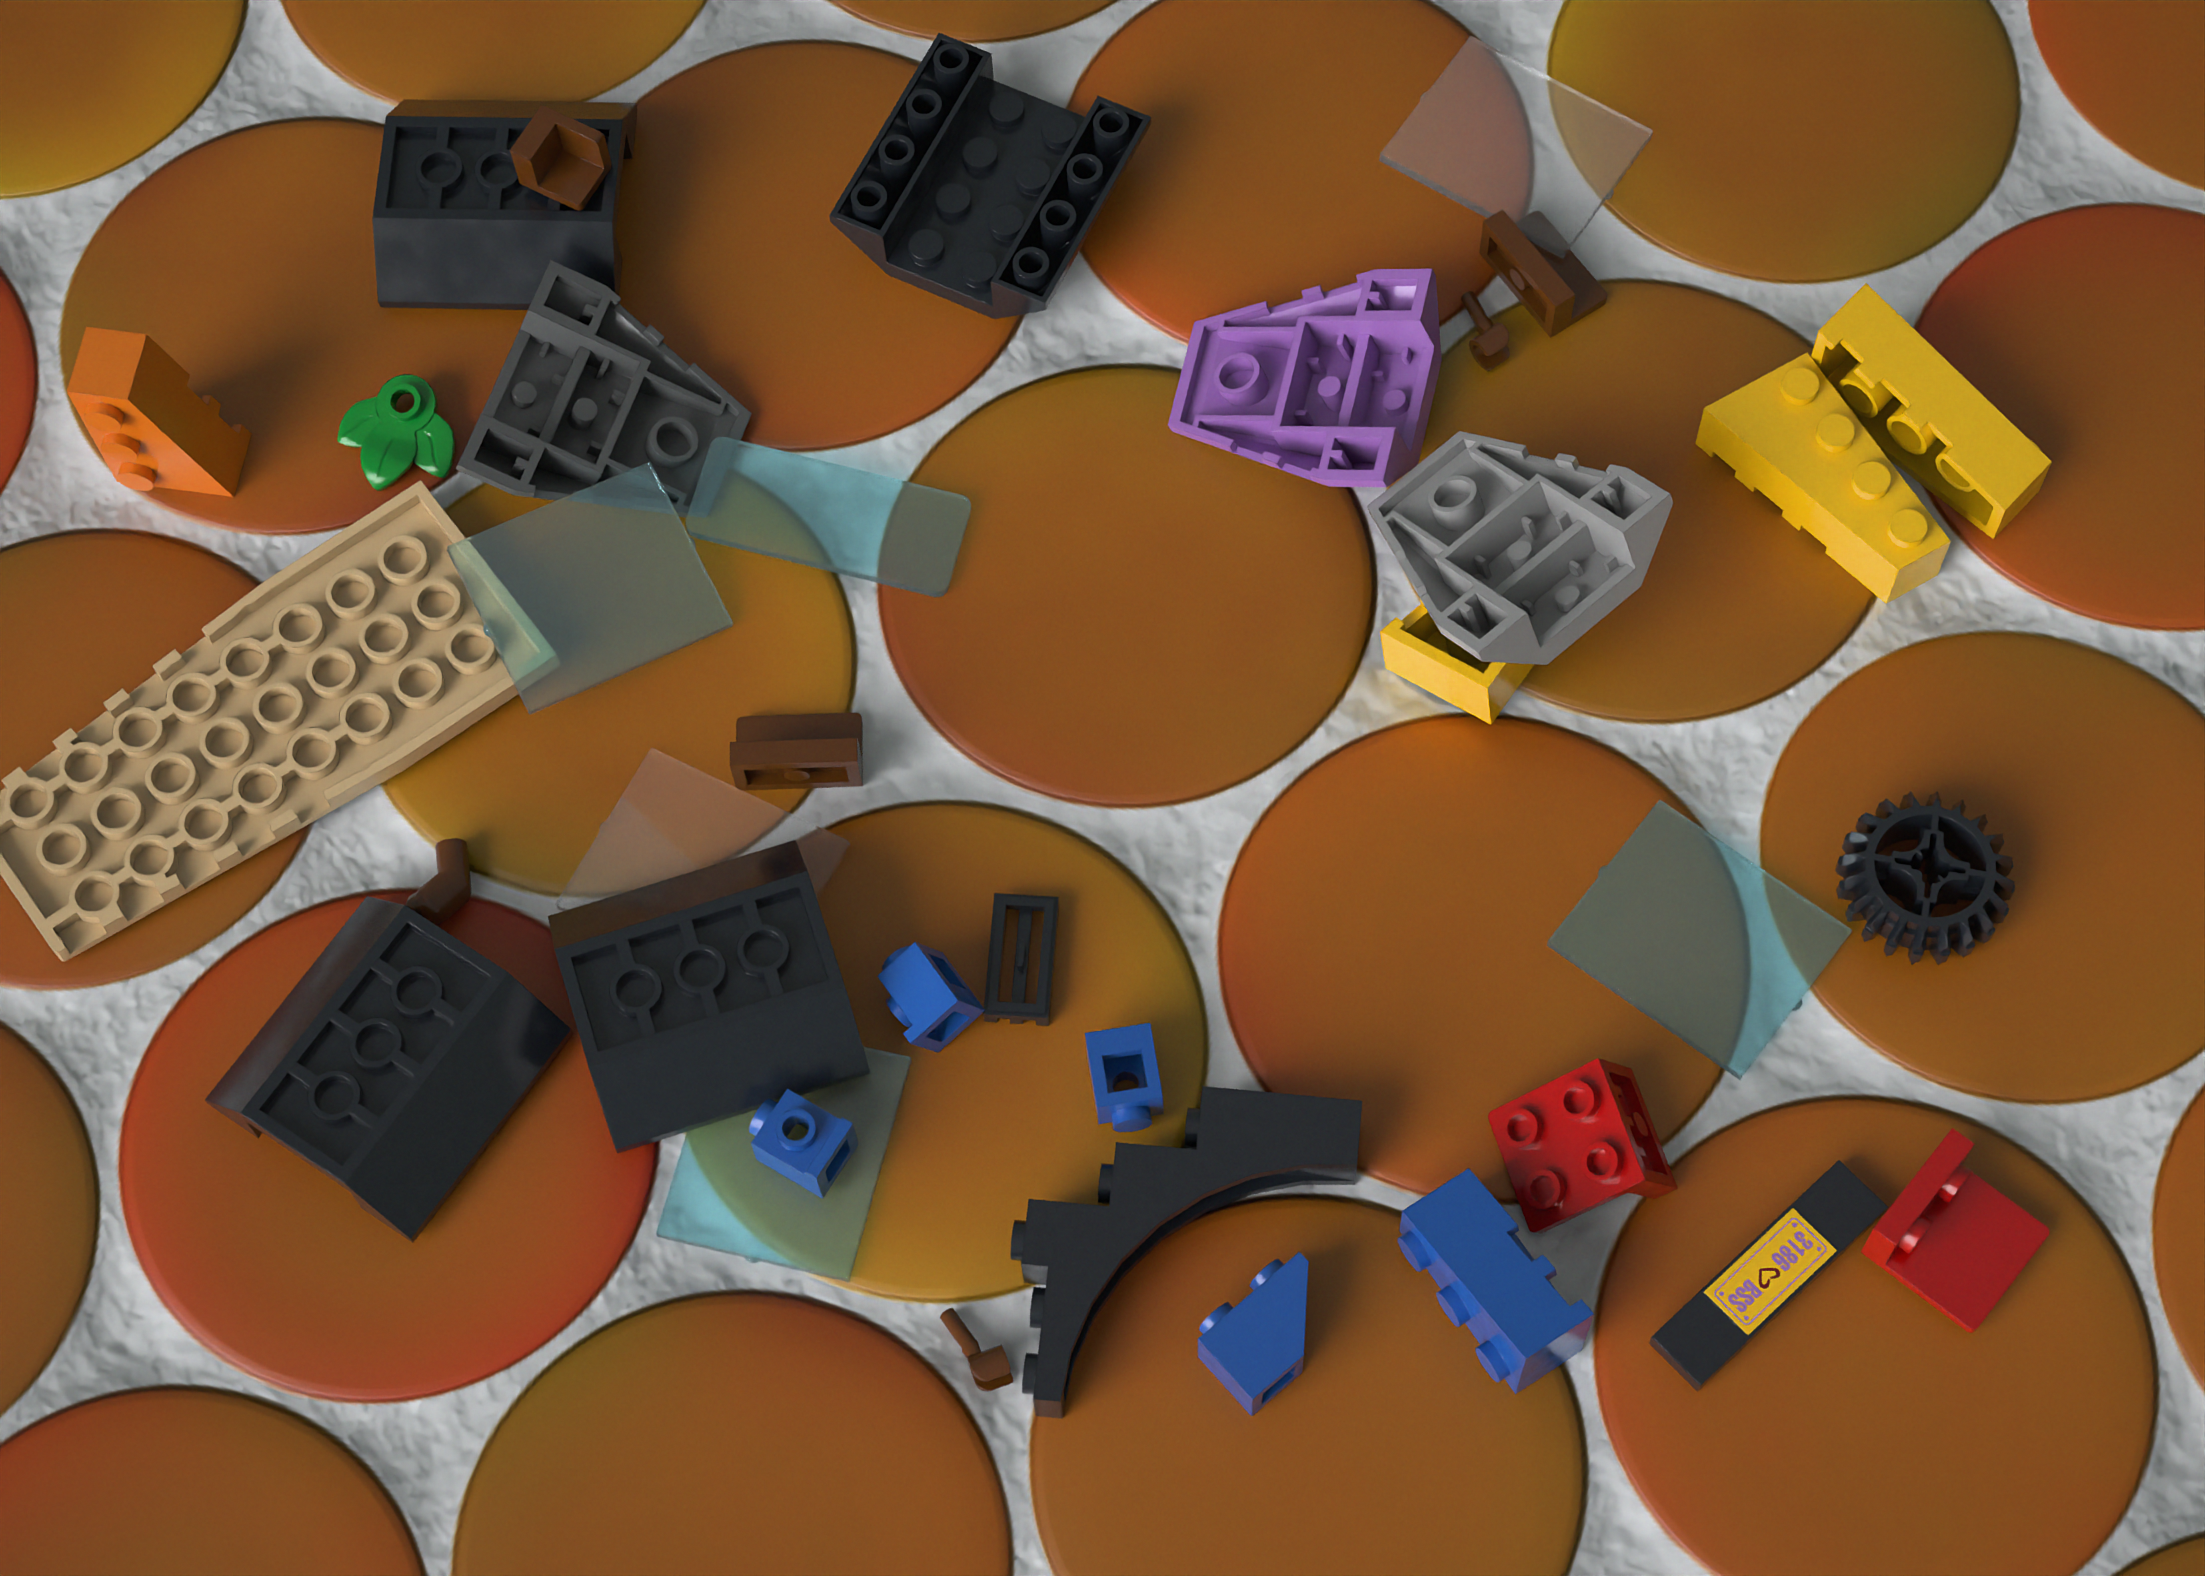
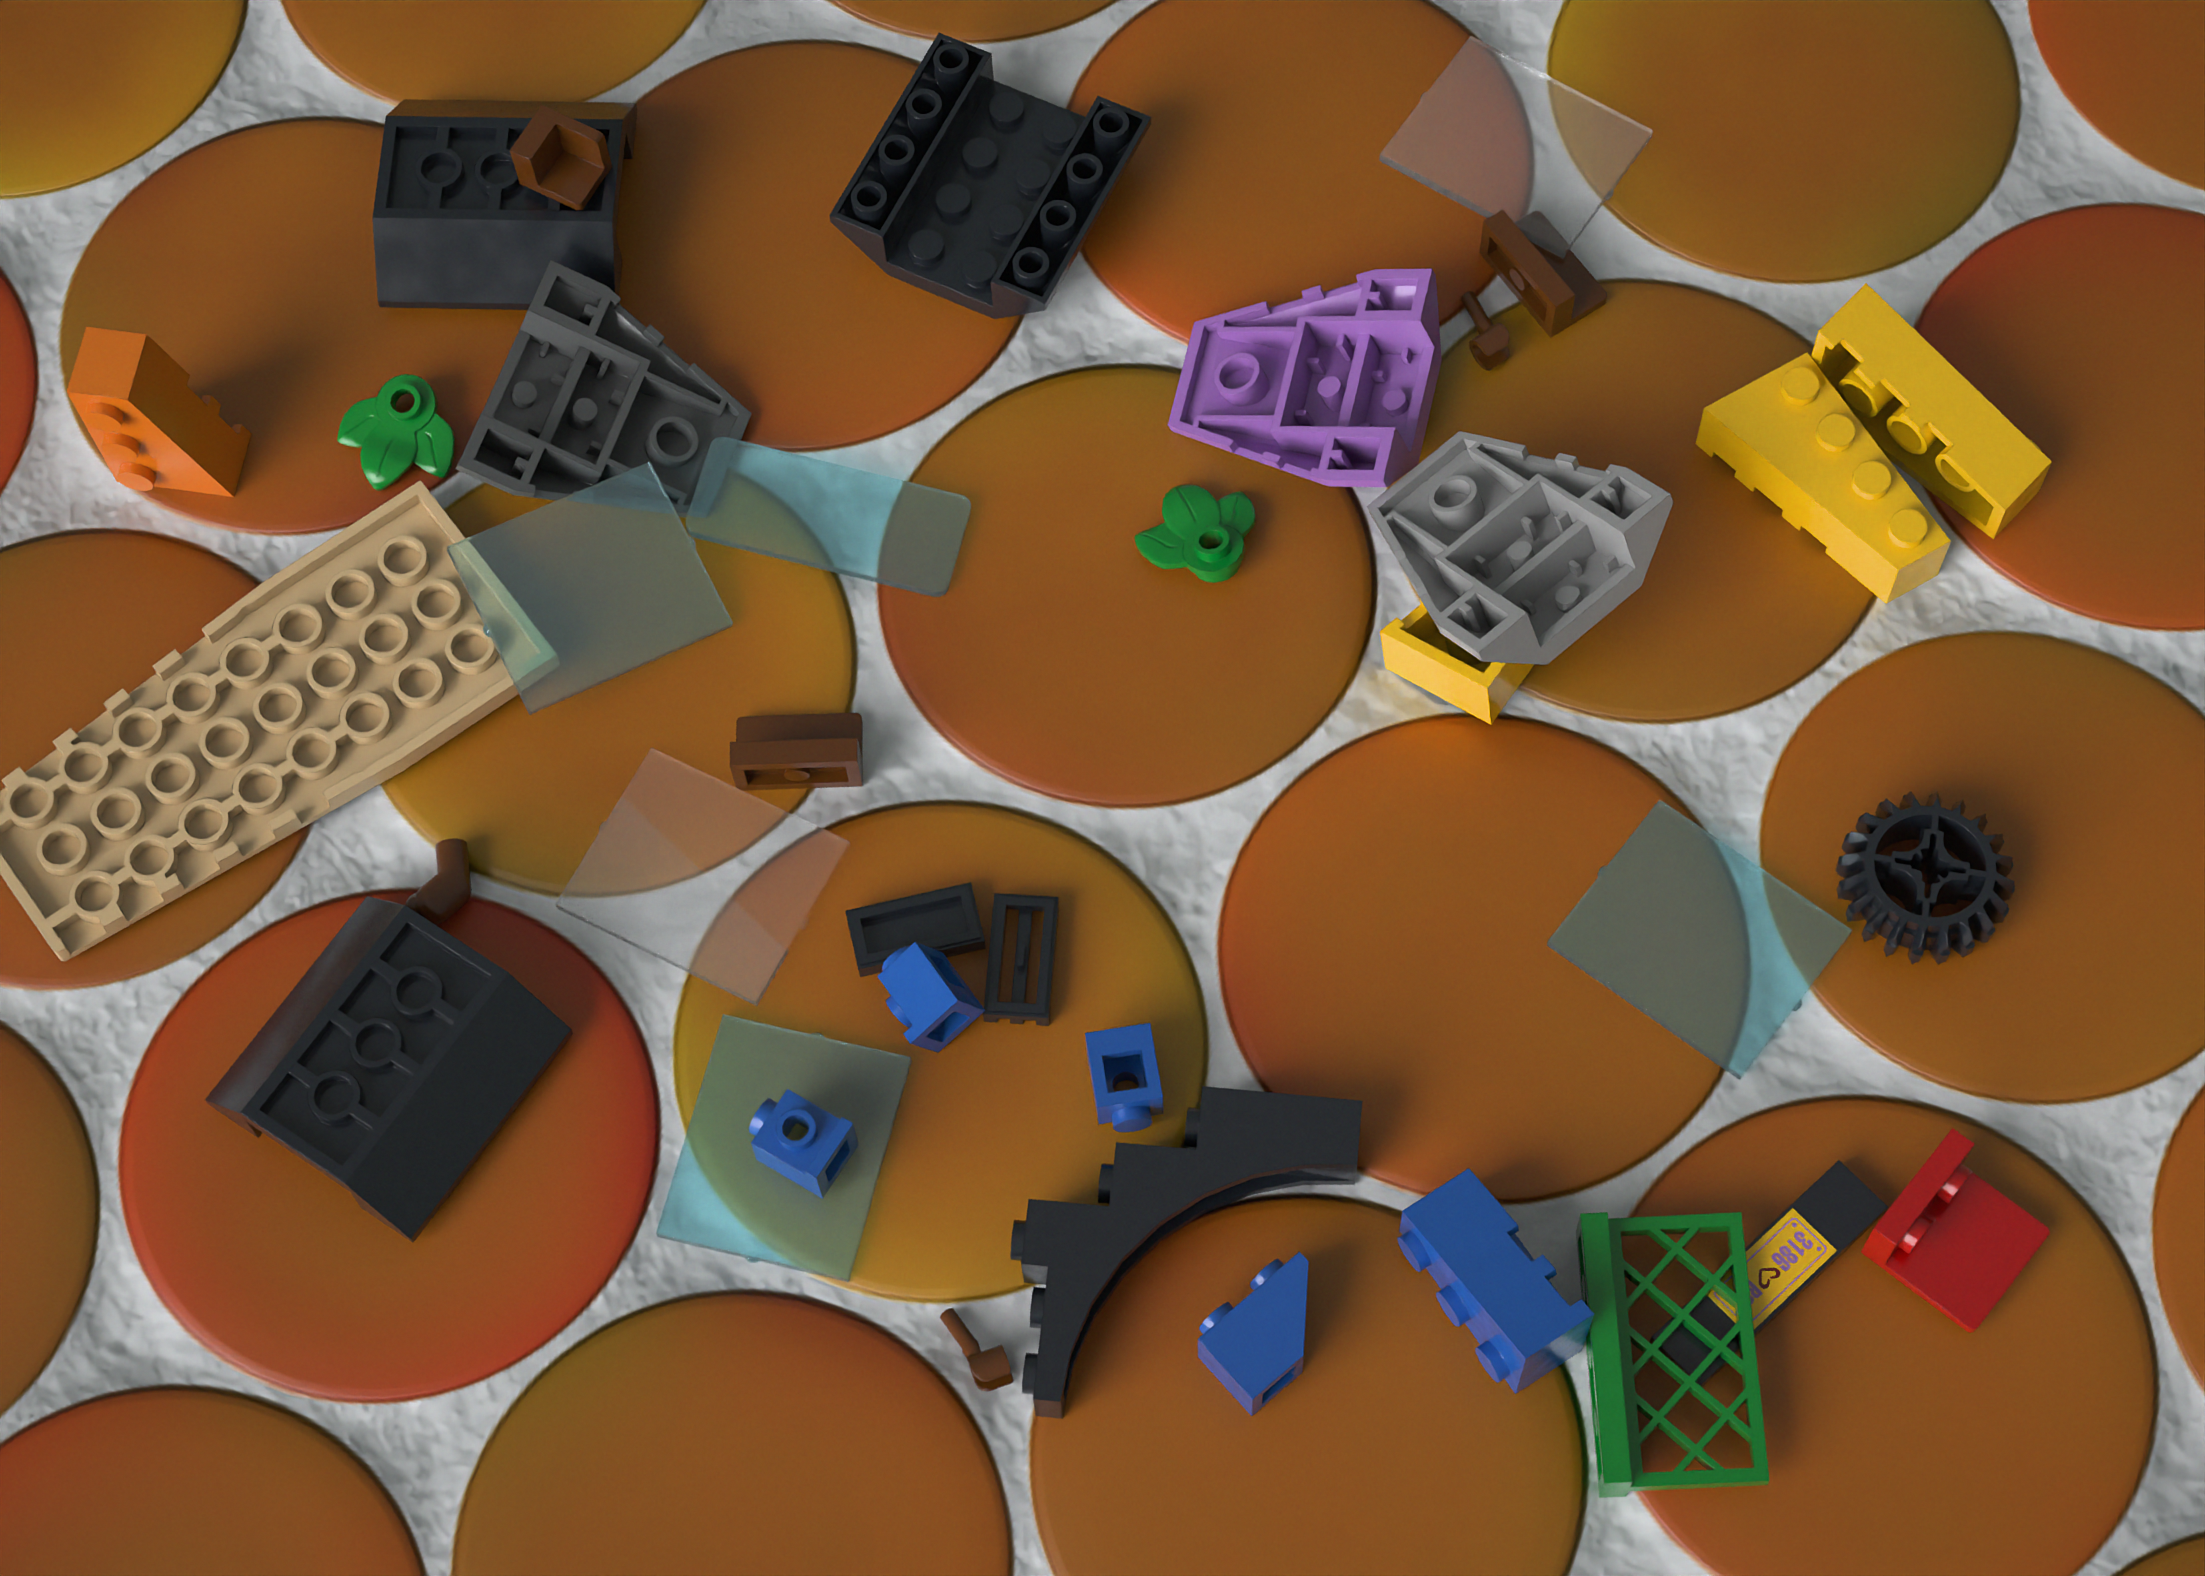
(707, 995): black slope -> none
(938, 919): none -> black tile
(1199, 533): none -> green plate
(1580, 1144): red bracket -> none
(1610, 1353): none -> green fence

